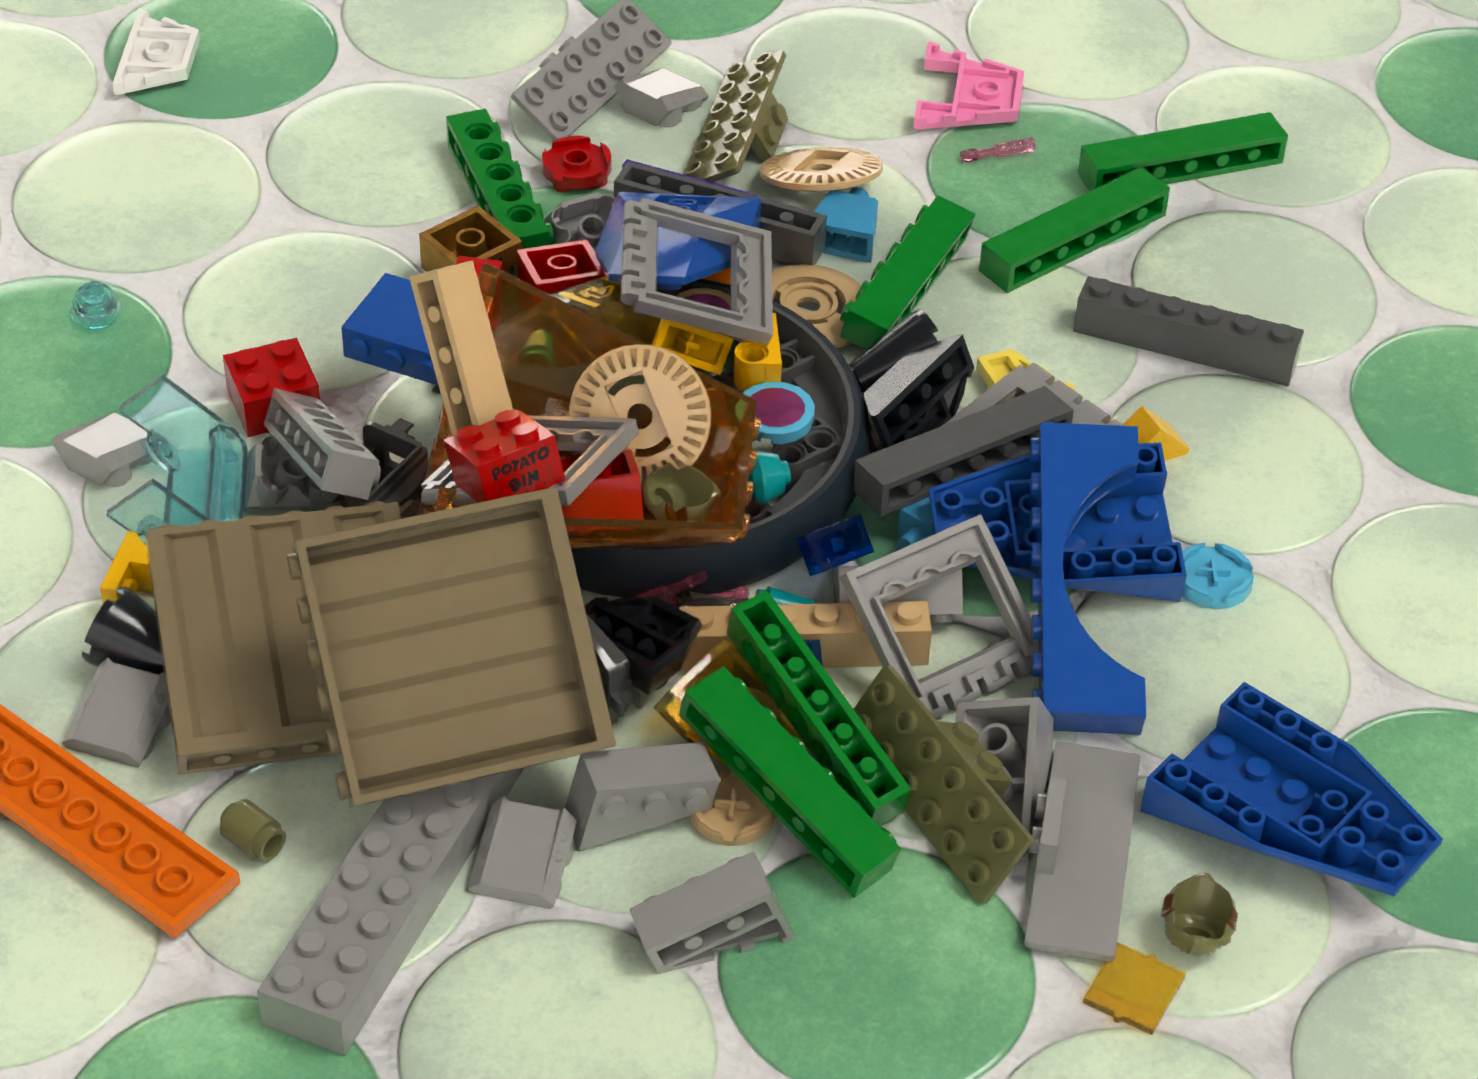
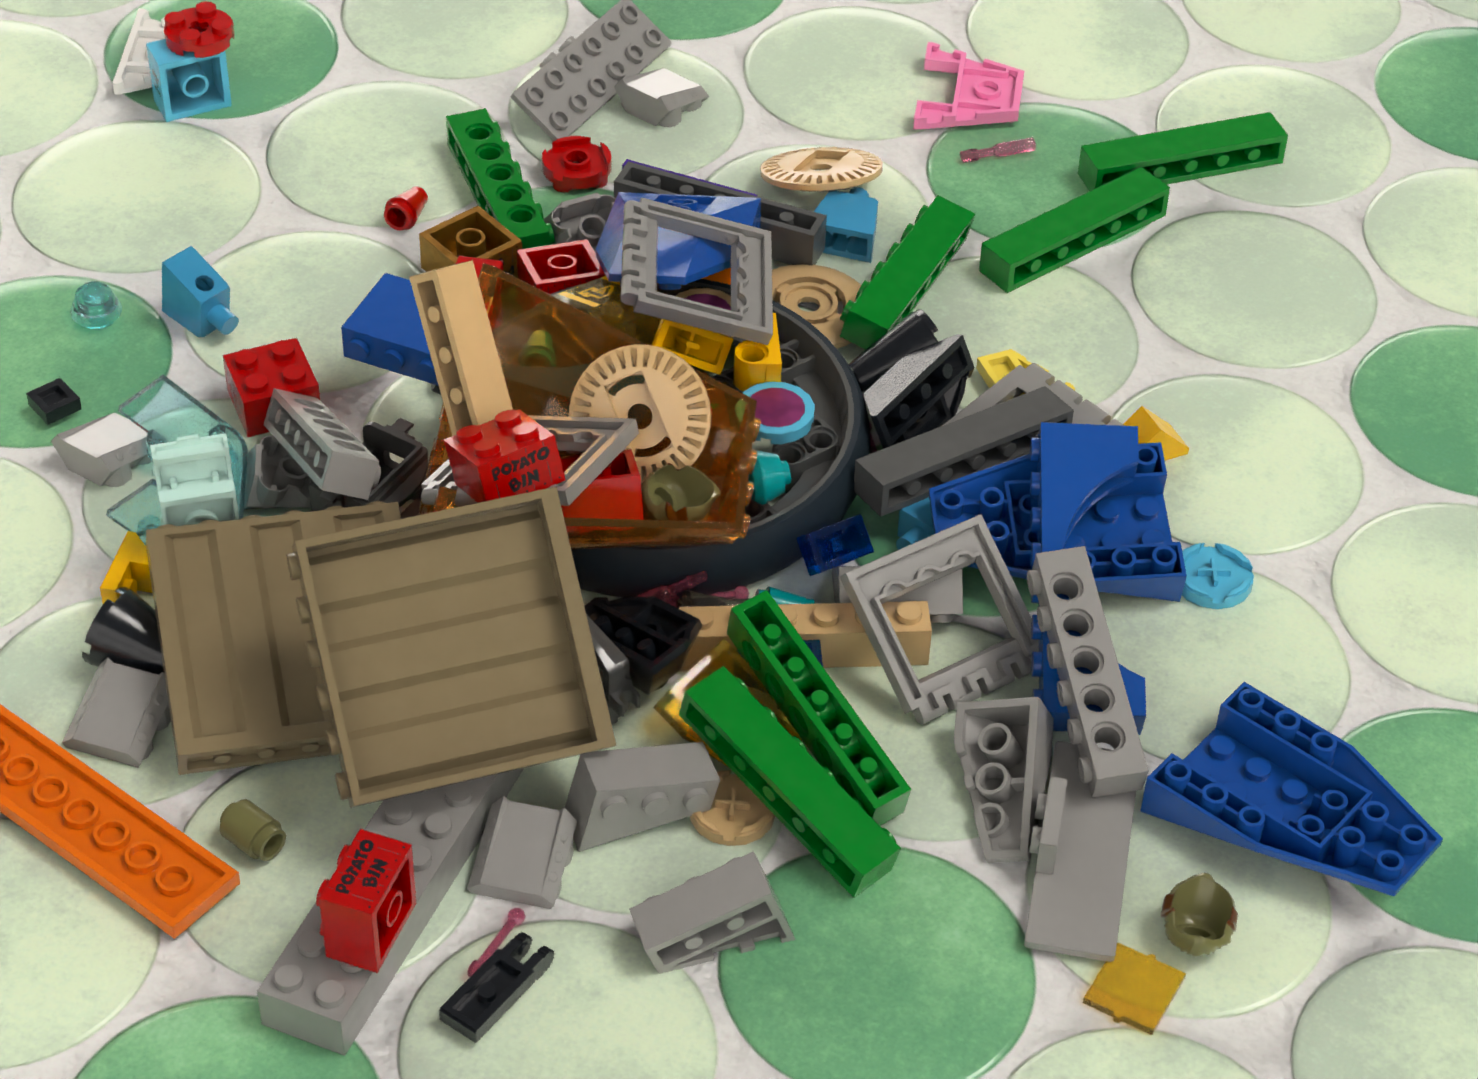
(54, 401): none -> black plate
(186, 83): none -> medium azure brick
(194, 480): none -> light aqua piece
(196, 294): none -> dark azure torso
(199, 30): none -> red plate
(367, 900): none -> red brick
(405, 208): none -> red cone
(495, 987): none -> black hinge
(515, 917): none -> clear pink hinge
(740, 117): olive bracket -> none
(951, 784): olive bracket -> none
(1071, 574): none -> light grey brick
(1188, 330): dark grey brick -> none

